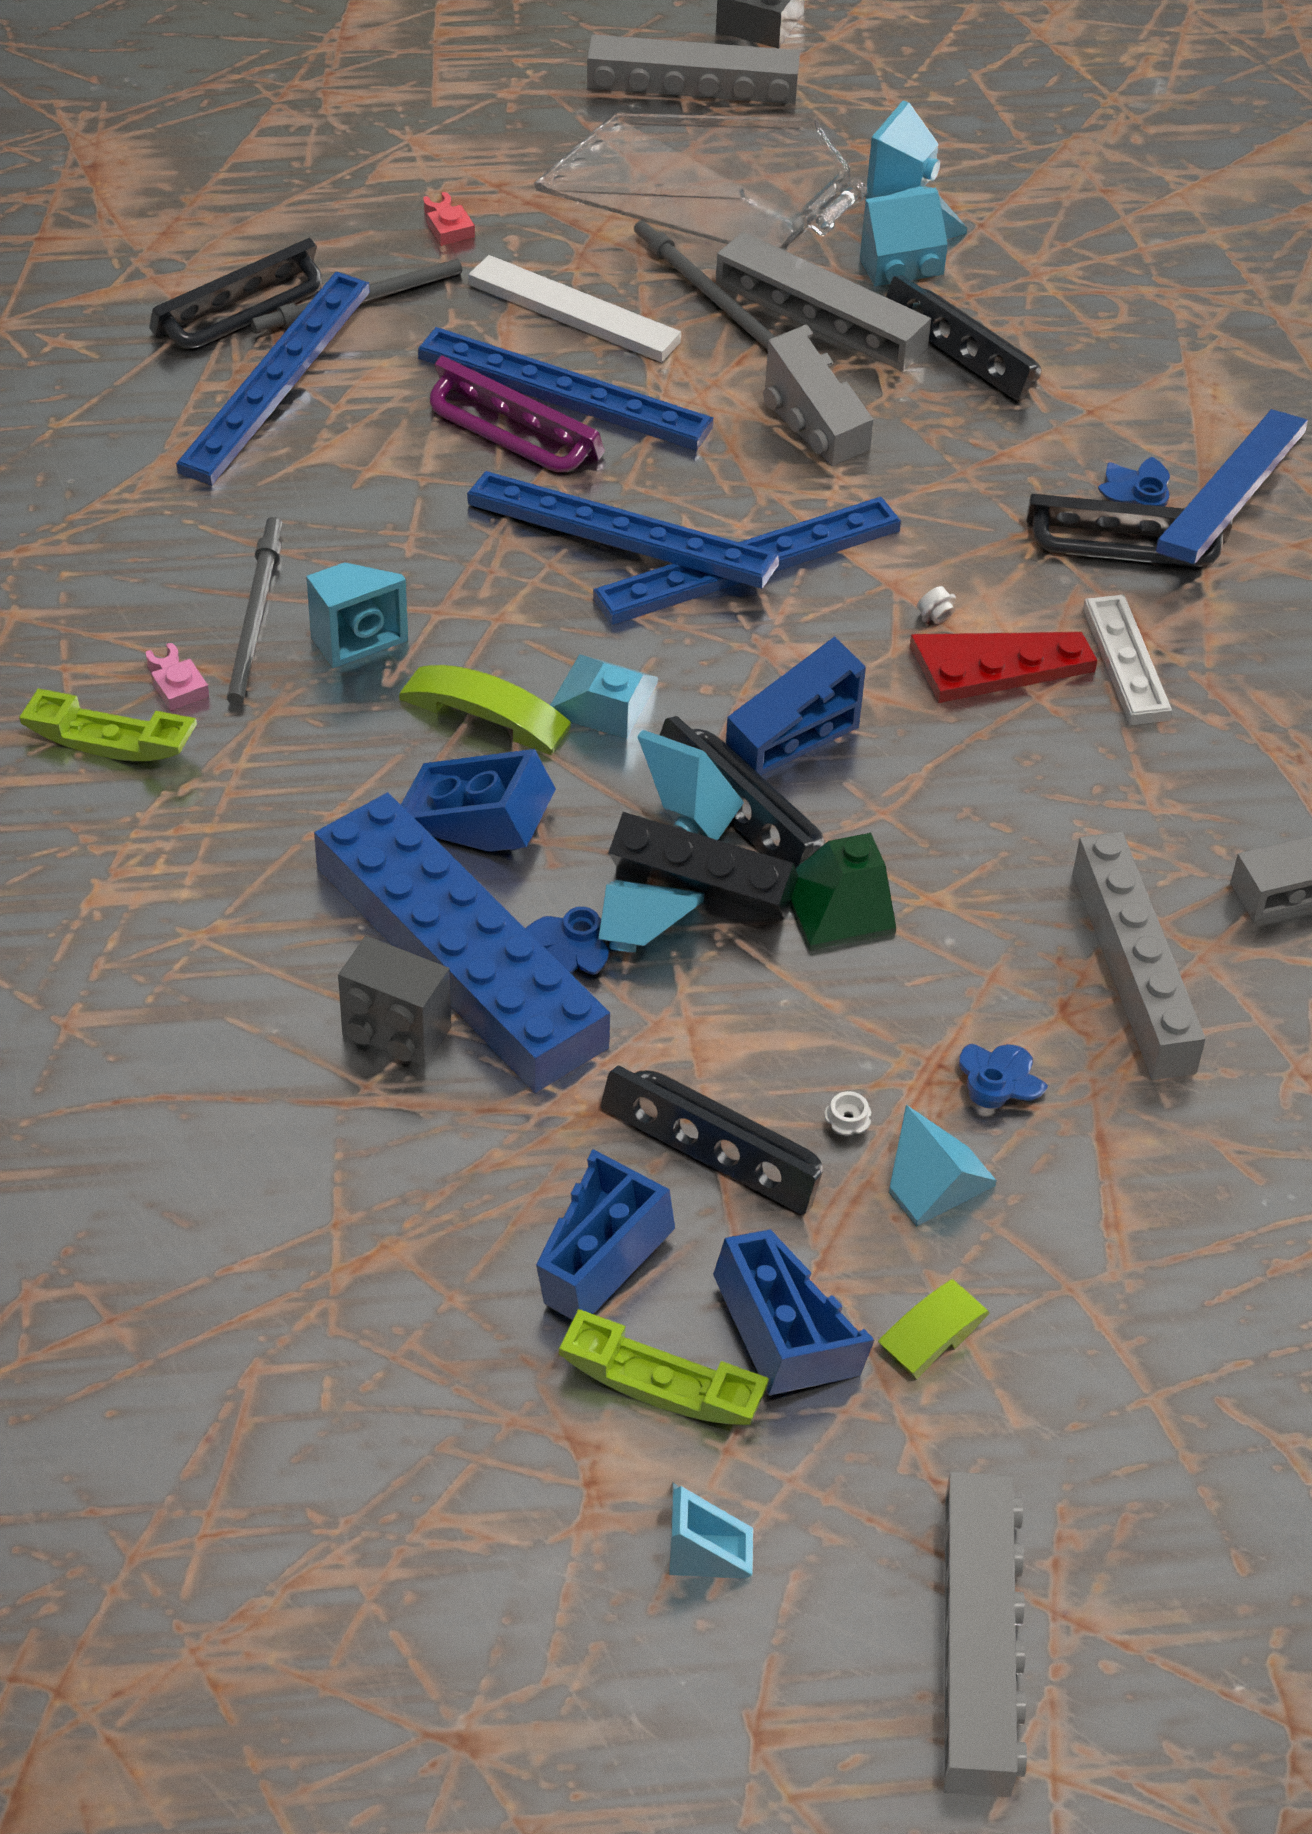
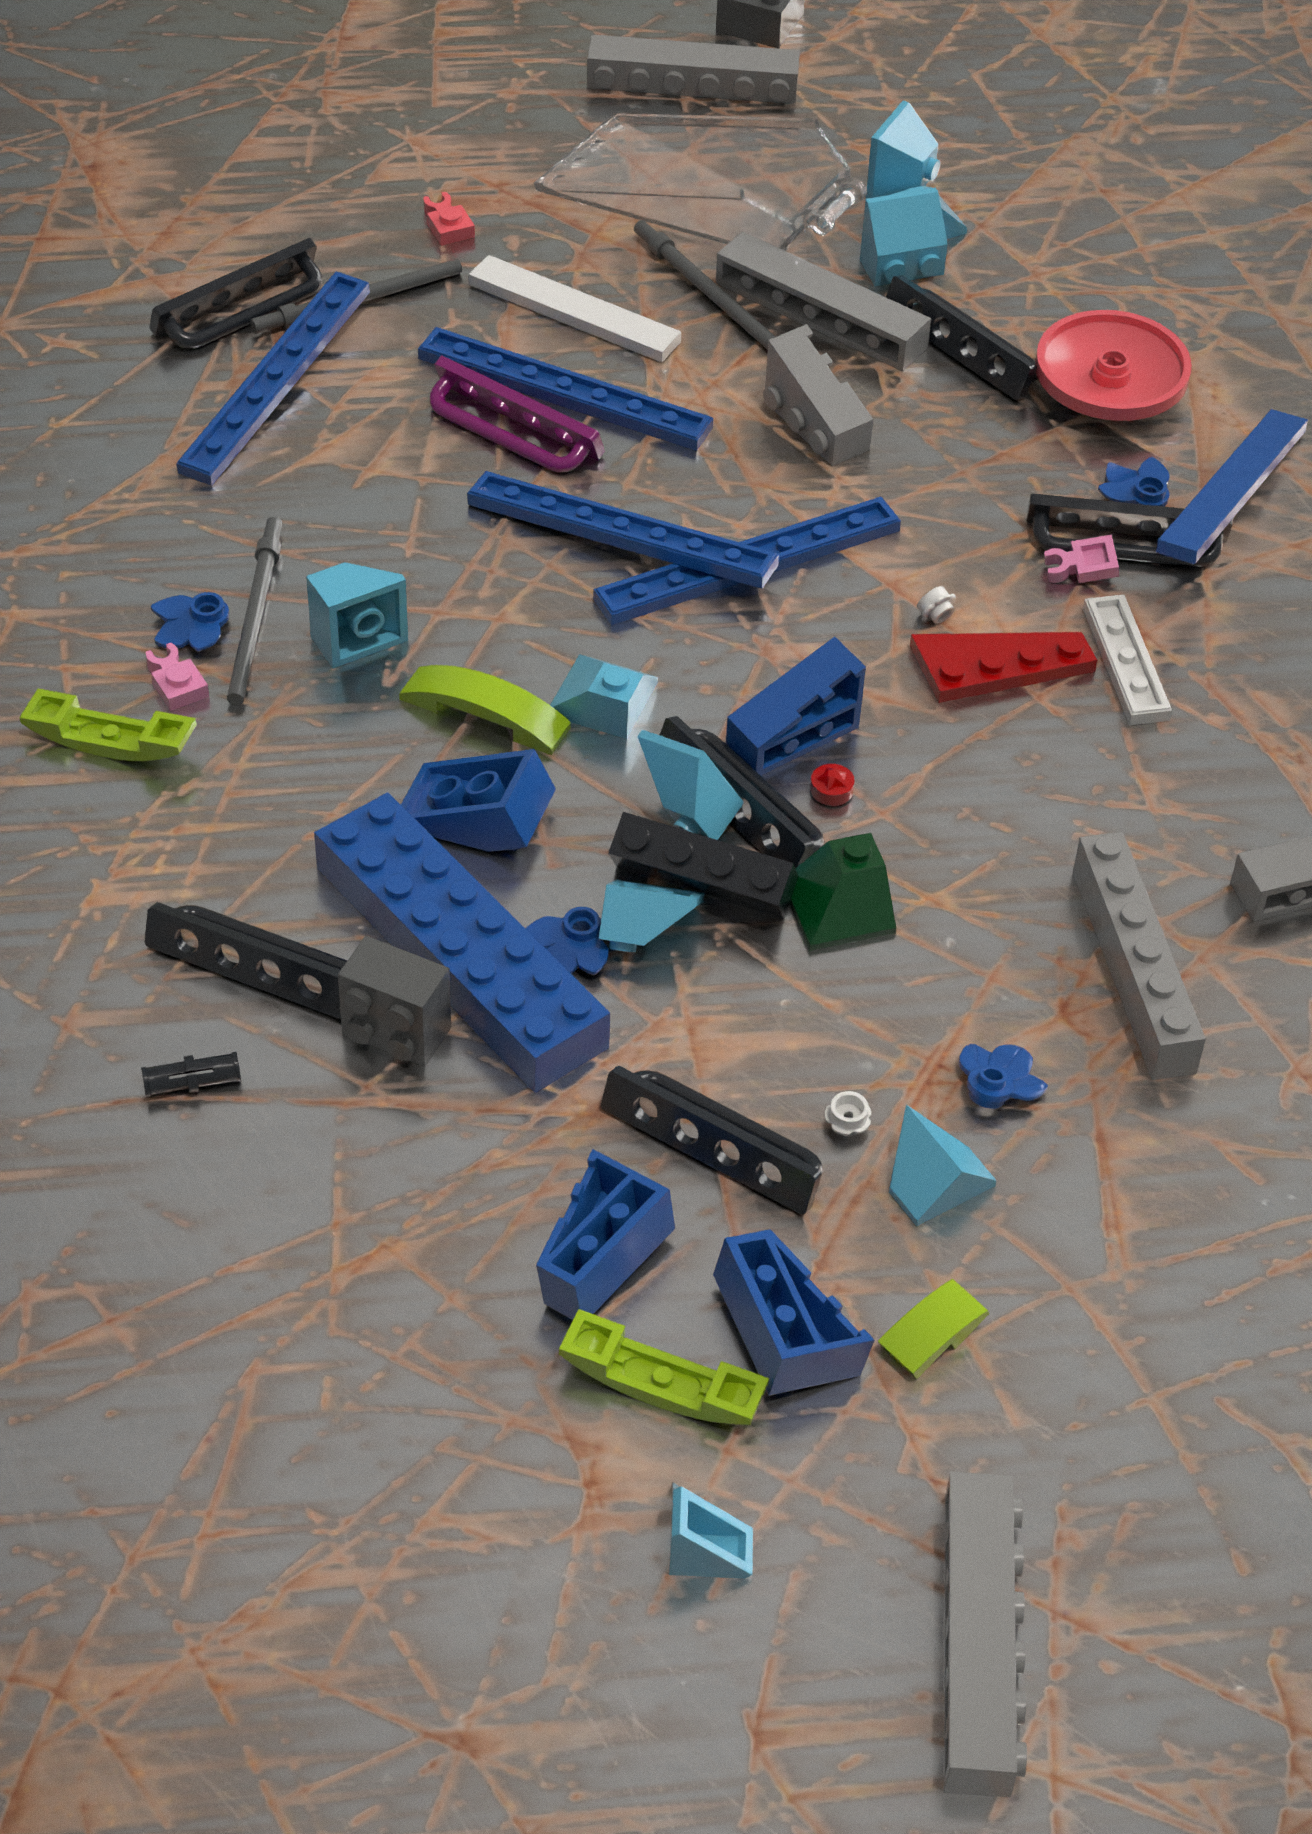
(191, 620): none -> blue plate
(224, 1068): none -> black pin
(252, 946): none -> black piece
(832, 784): none -> red tile
(1089, 559): none -> bright pink plate
(1113, 365): none -> coral dish

